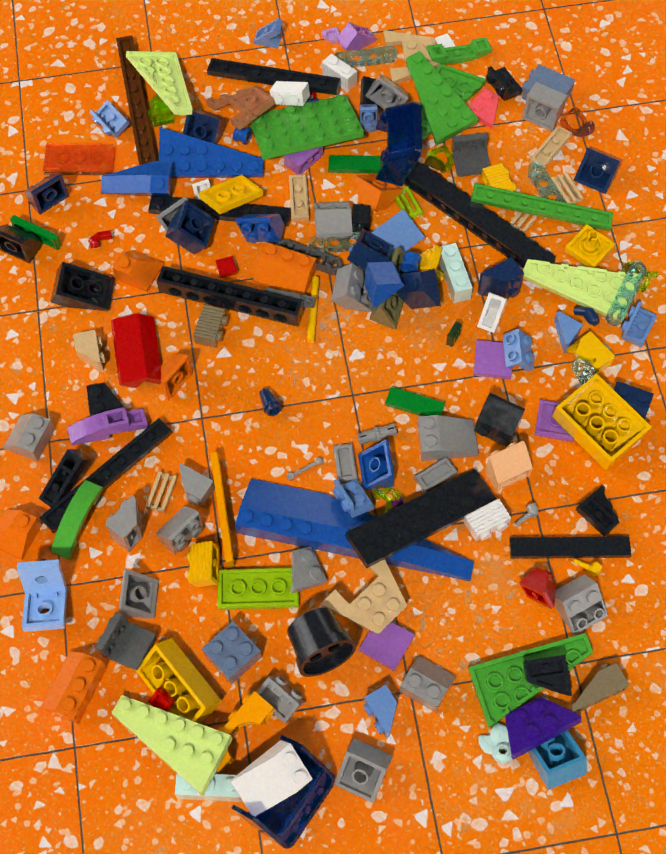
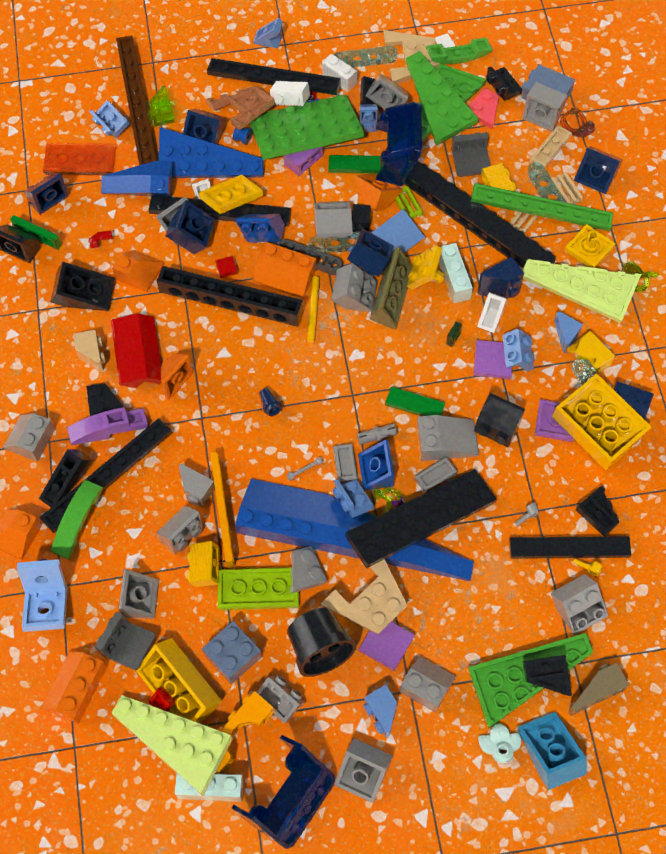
(126, 524): light grey slope -> none
(165, 77): yellowish green wing -> none
(166, 477): tan tile -> none
(210, 325): dark tan brick -> none
(271, 778): white slope -> none
(298, 198): tan tile -> none
(308, 301): dark grey hinge -> none
(331, 35): lavender tile -> none
(355, 37): medium lavender slope -> none
(381, 281): blue slope -> none
(410, 262): blue wheel -> none
(420, 289): dark blue slope -> none
(436, 163): clear neon green piece -> none
(487, 520): white brick -> none
(508, 465): light nougat slope -> none
(537, 724): dark purple wing -> none
(540, 587): red slope -> none
(588, 313): dark blue arm -> none
(625, 293): clear light blue beam -> none
(638, 326): medium blue bracket -> none

